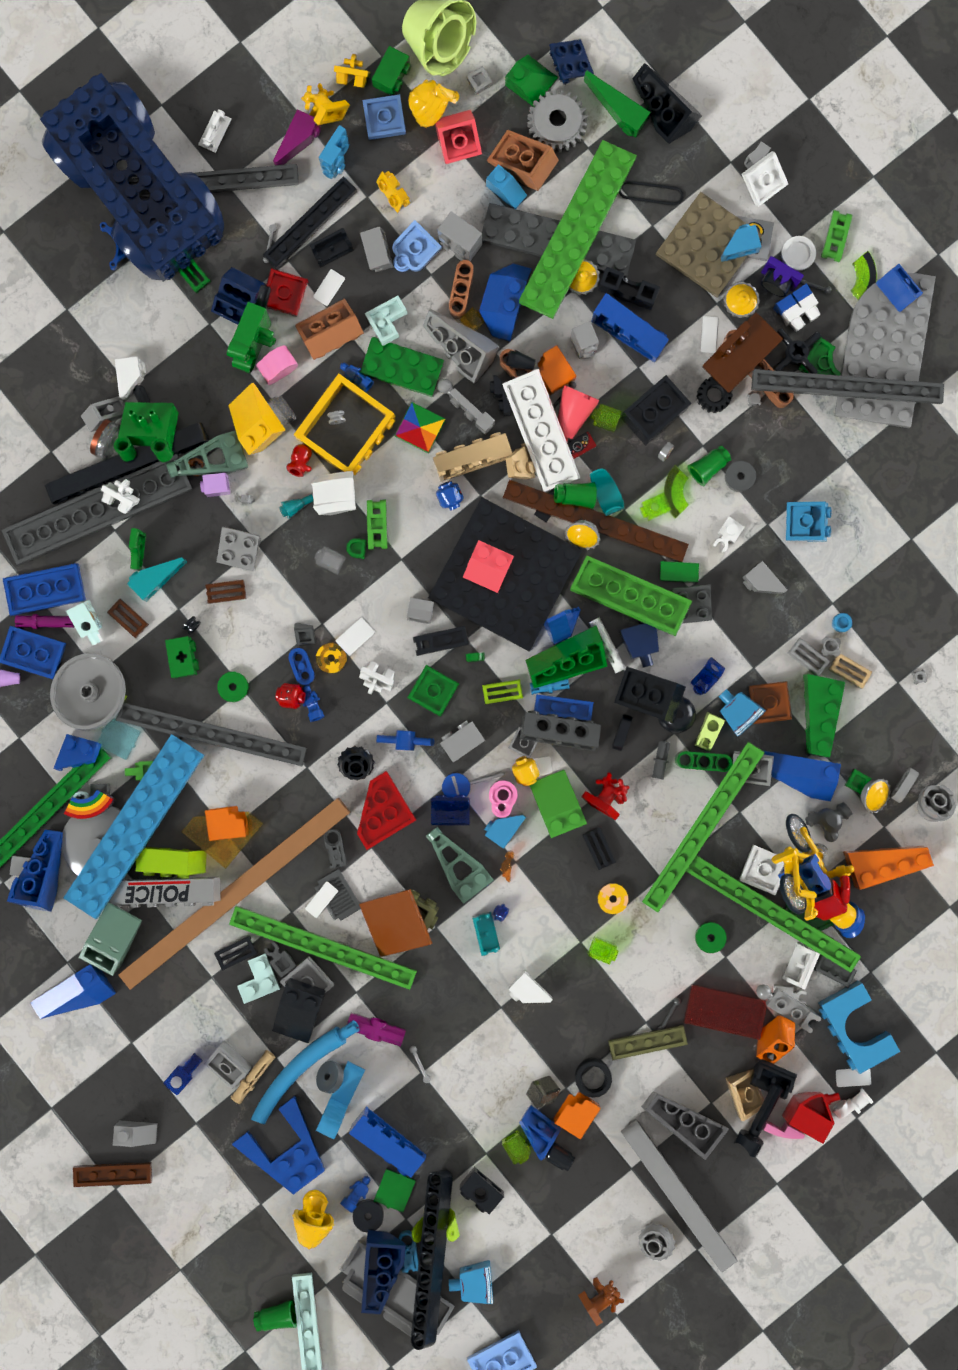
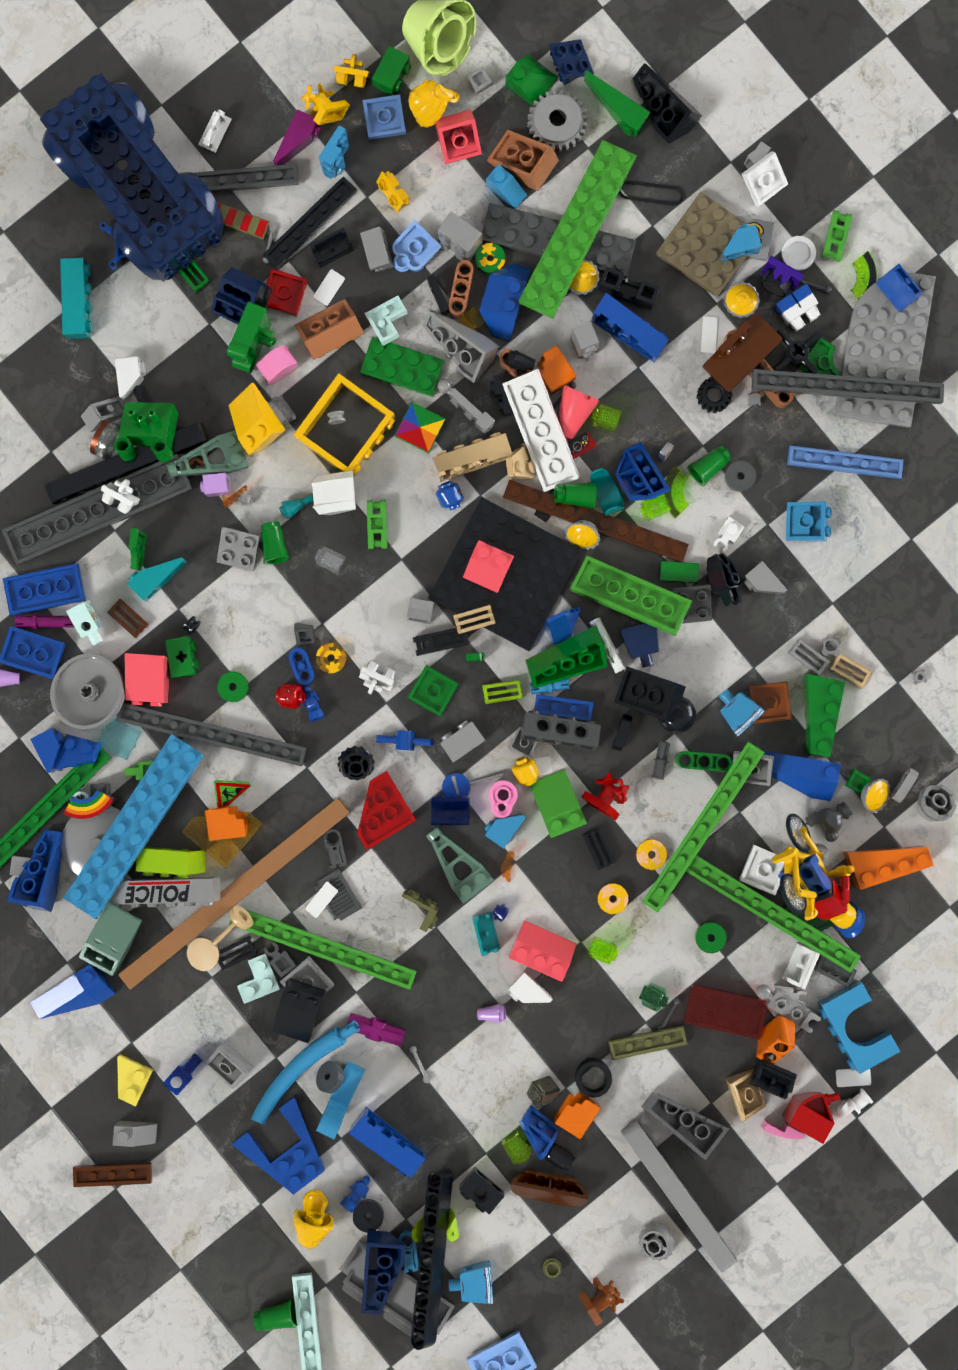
(48, 747): none -> blue slope
(75, 298): none -> teal brick
(131, 1079): none -> light yellow wing
(146, 679): none -> coral slope
(204, 953): none -> tan piece
(225, 584): reddish brown tile -> none
(227, 501): none -> clear orange piece
(228, 791): none -> piece
(244, 222): none -> tile
(250, 1080): tan pin -> none
(273, 544): none -> green plant
(299, 458): red animal -> none
(353, 375): blue piece -> none
(355, 636): white sticker -> none
(356, 548): green tile -> none
(394, 1190): green piece -> none
(395, 923): dark orange piece -> none
(437, 293): none -> black tile
(484, 252): none -> green piece
(485, 608): none -> tan tile
(493, 1013): none -> lavender cone
(542, 951): none -> coral slope
(549, 1188): none -> reddish brown brick
(552, 1267): none -> olive plate
(640, 475): none -> blue wedge
(654, 997): none -> clear green head
(655, 410): black piece -> none
(655, 862): none -> yellow piece
(707, 677): clear blue bracket -> none
(709, 731): yellowish green leg -> none
(724, 579): none -> black hinge
(750, 1138): black piece -> none
(842, 622): dark azure tile -> none
(845, 462): none -> medium blue tile

